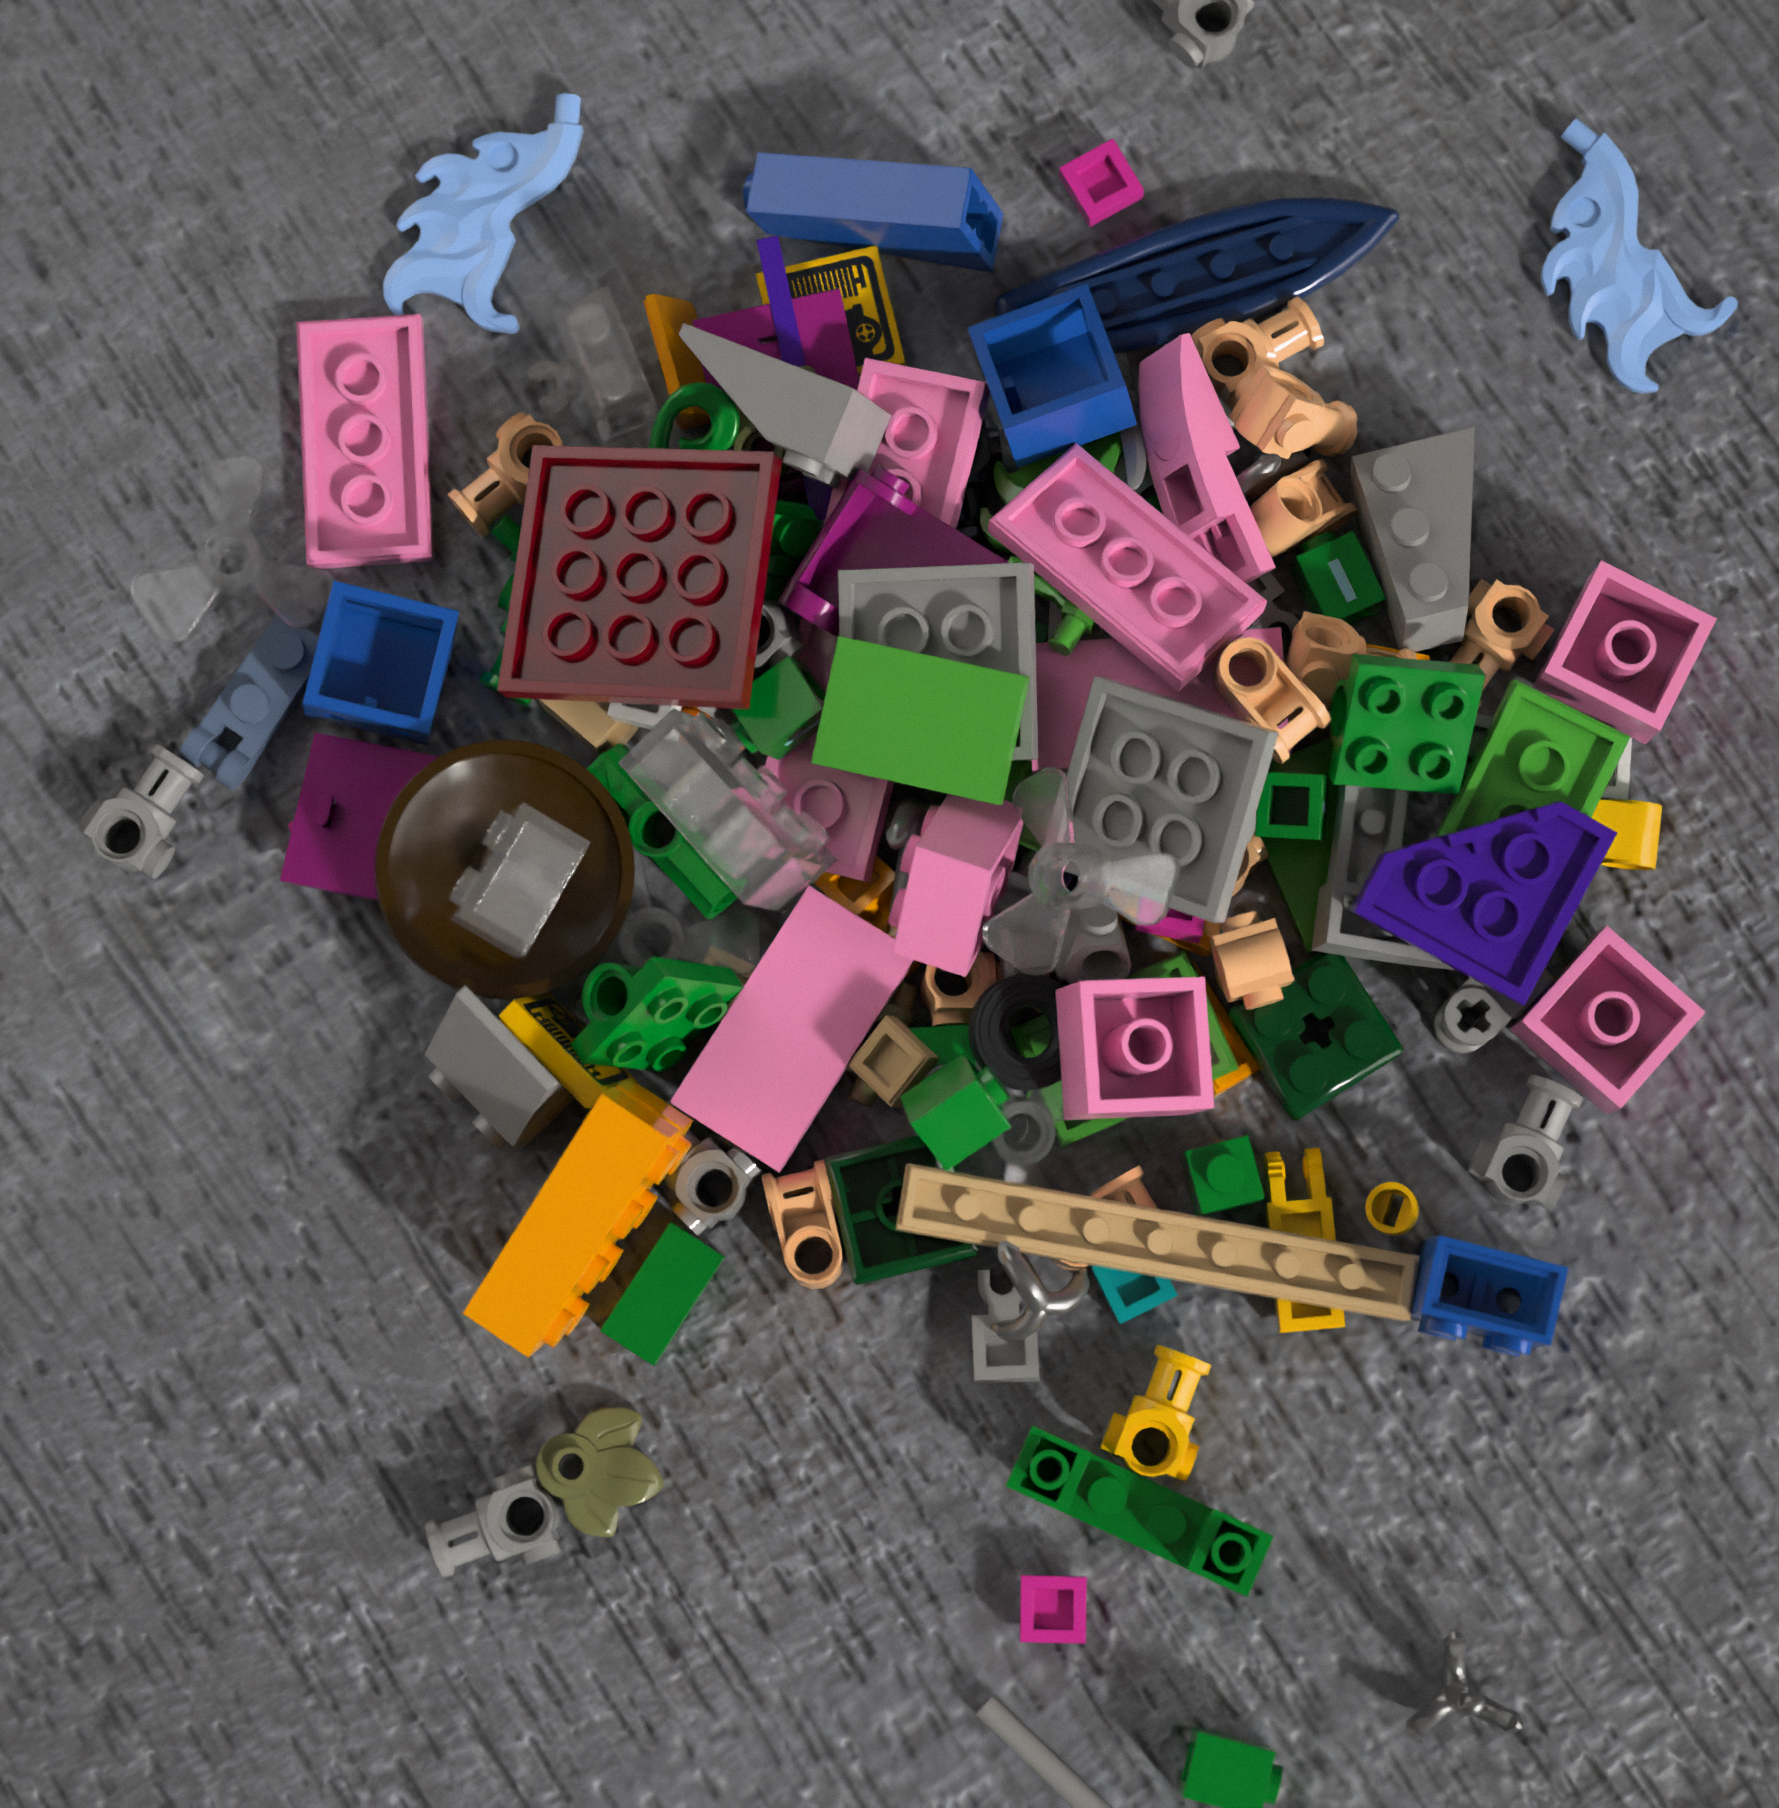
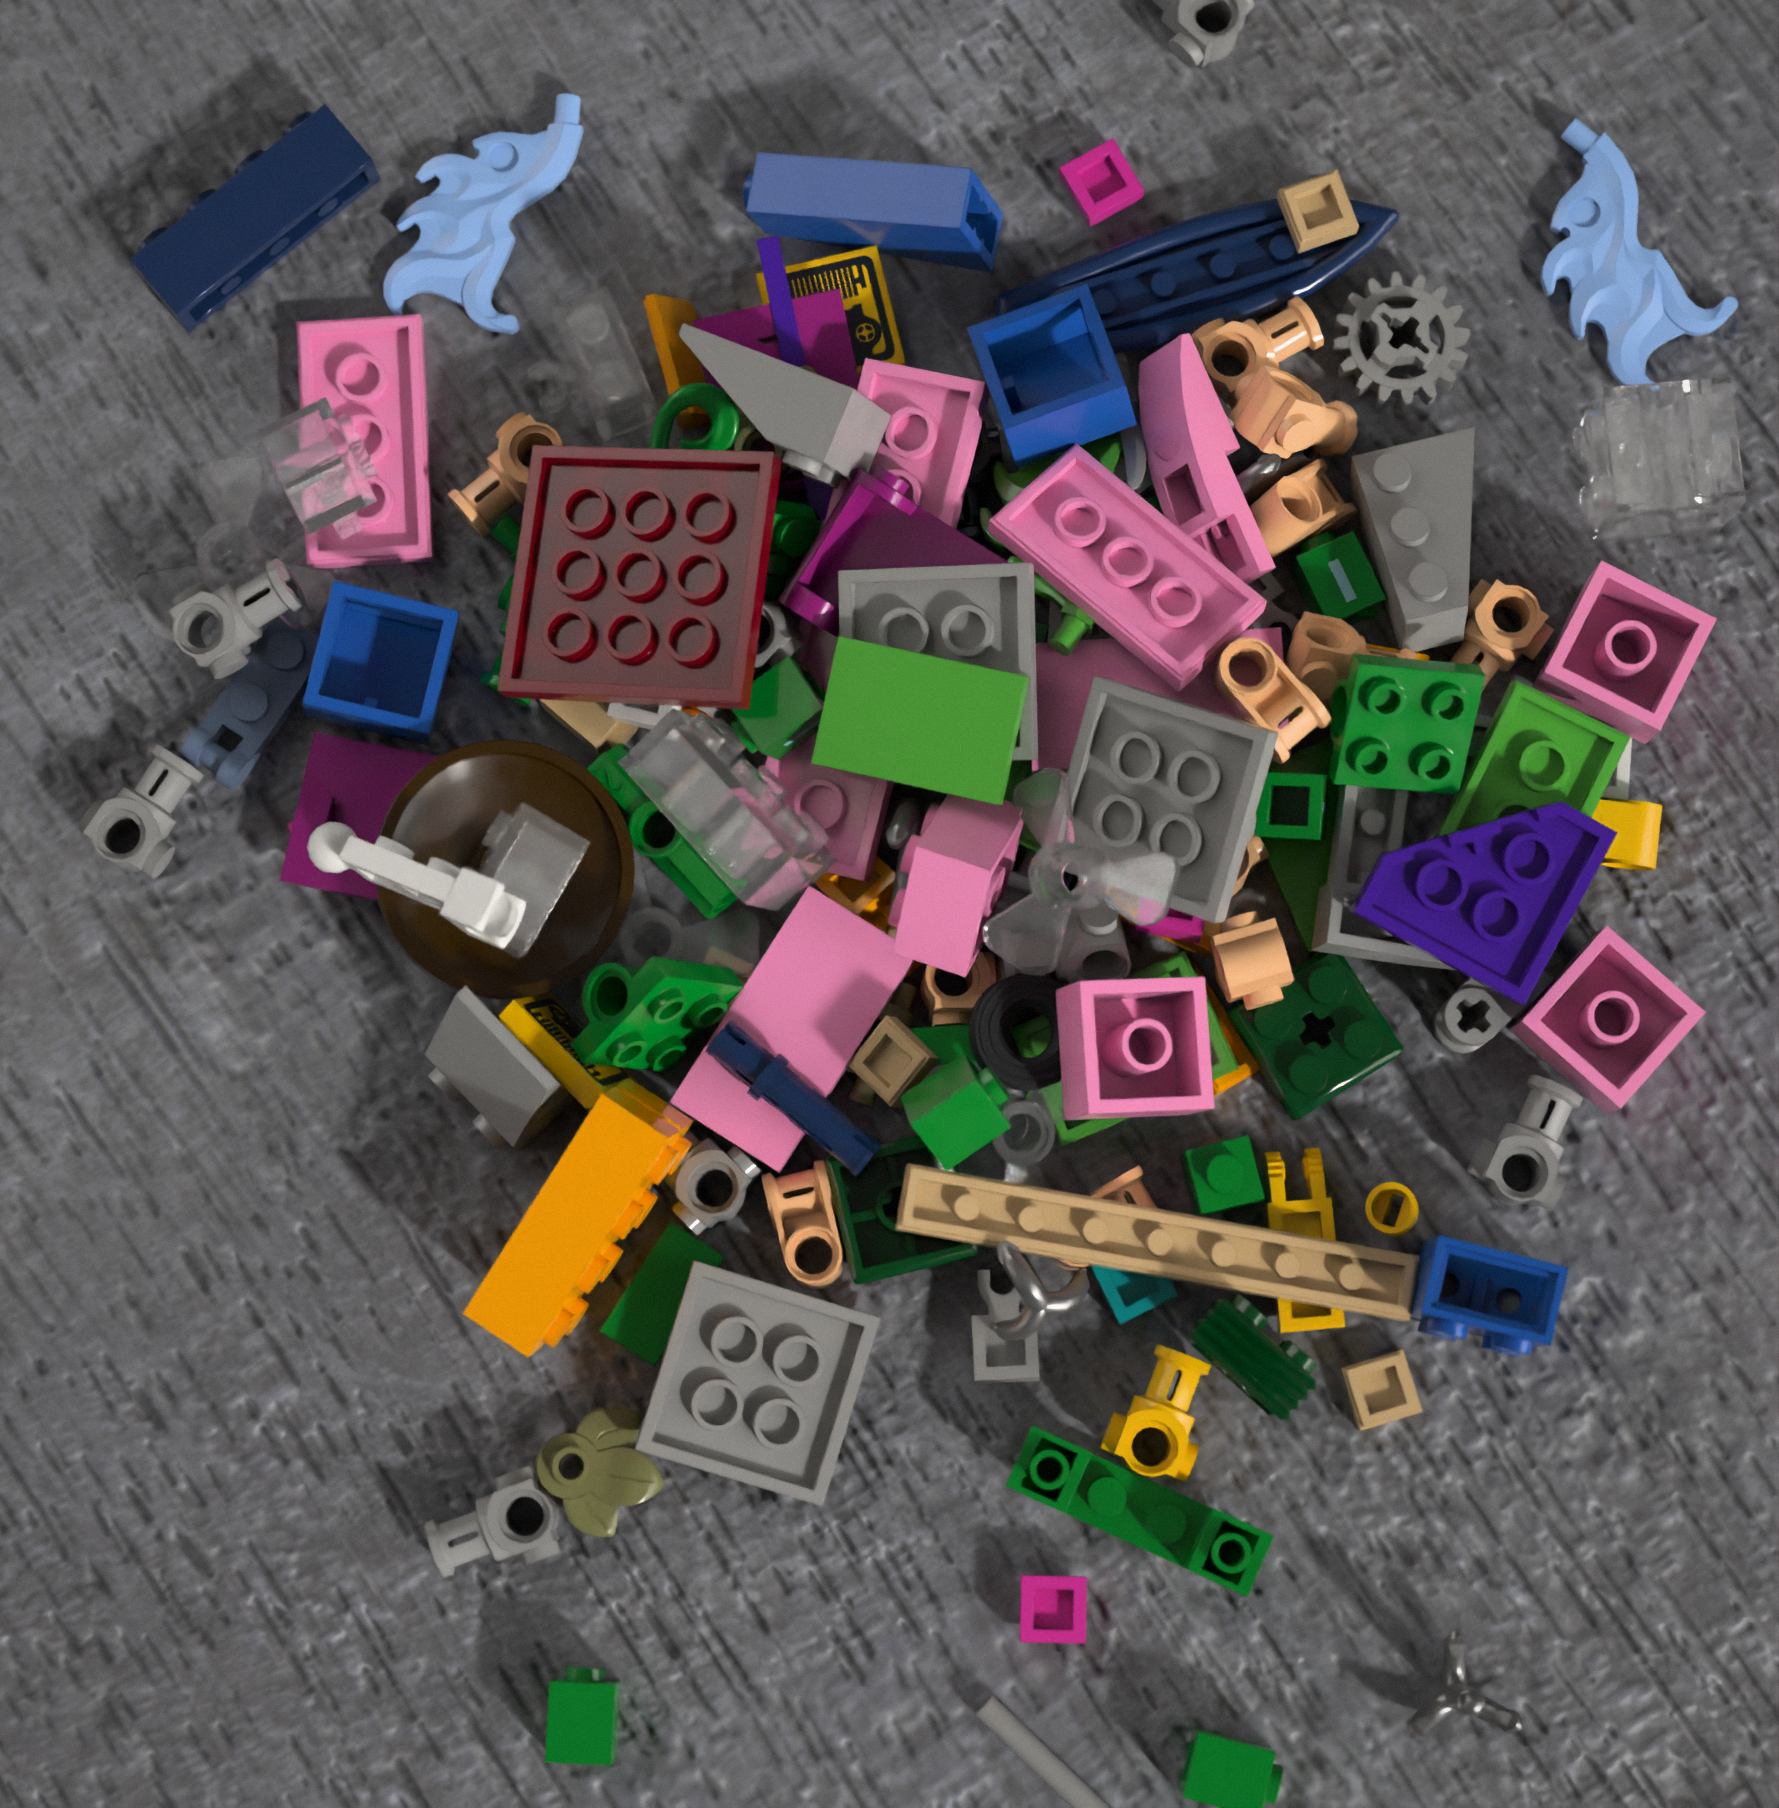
(239, 614): none -> light grey connector
(255, 216): none -> dark blue brick
(321, 467): none -> clear brick
(463, 896): none -> white plate
(582, 1717): none -> green brick
(757, 1383): none -> light grey plate
(794, 1098): none -> dark blue pin
(1265, 1372): none -> dark green brick
(1317, 211): none -> tan tile
(1380, 1390): none -> tan tile
(1383, 324): none -> light grey gear
(1660, 460): none -> clear brick

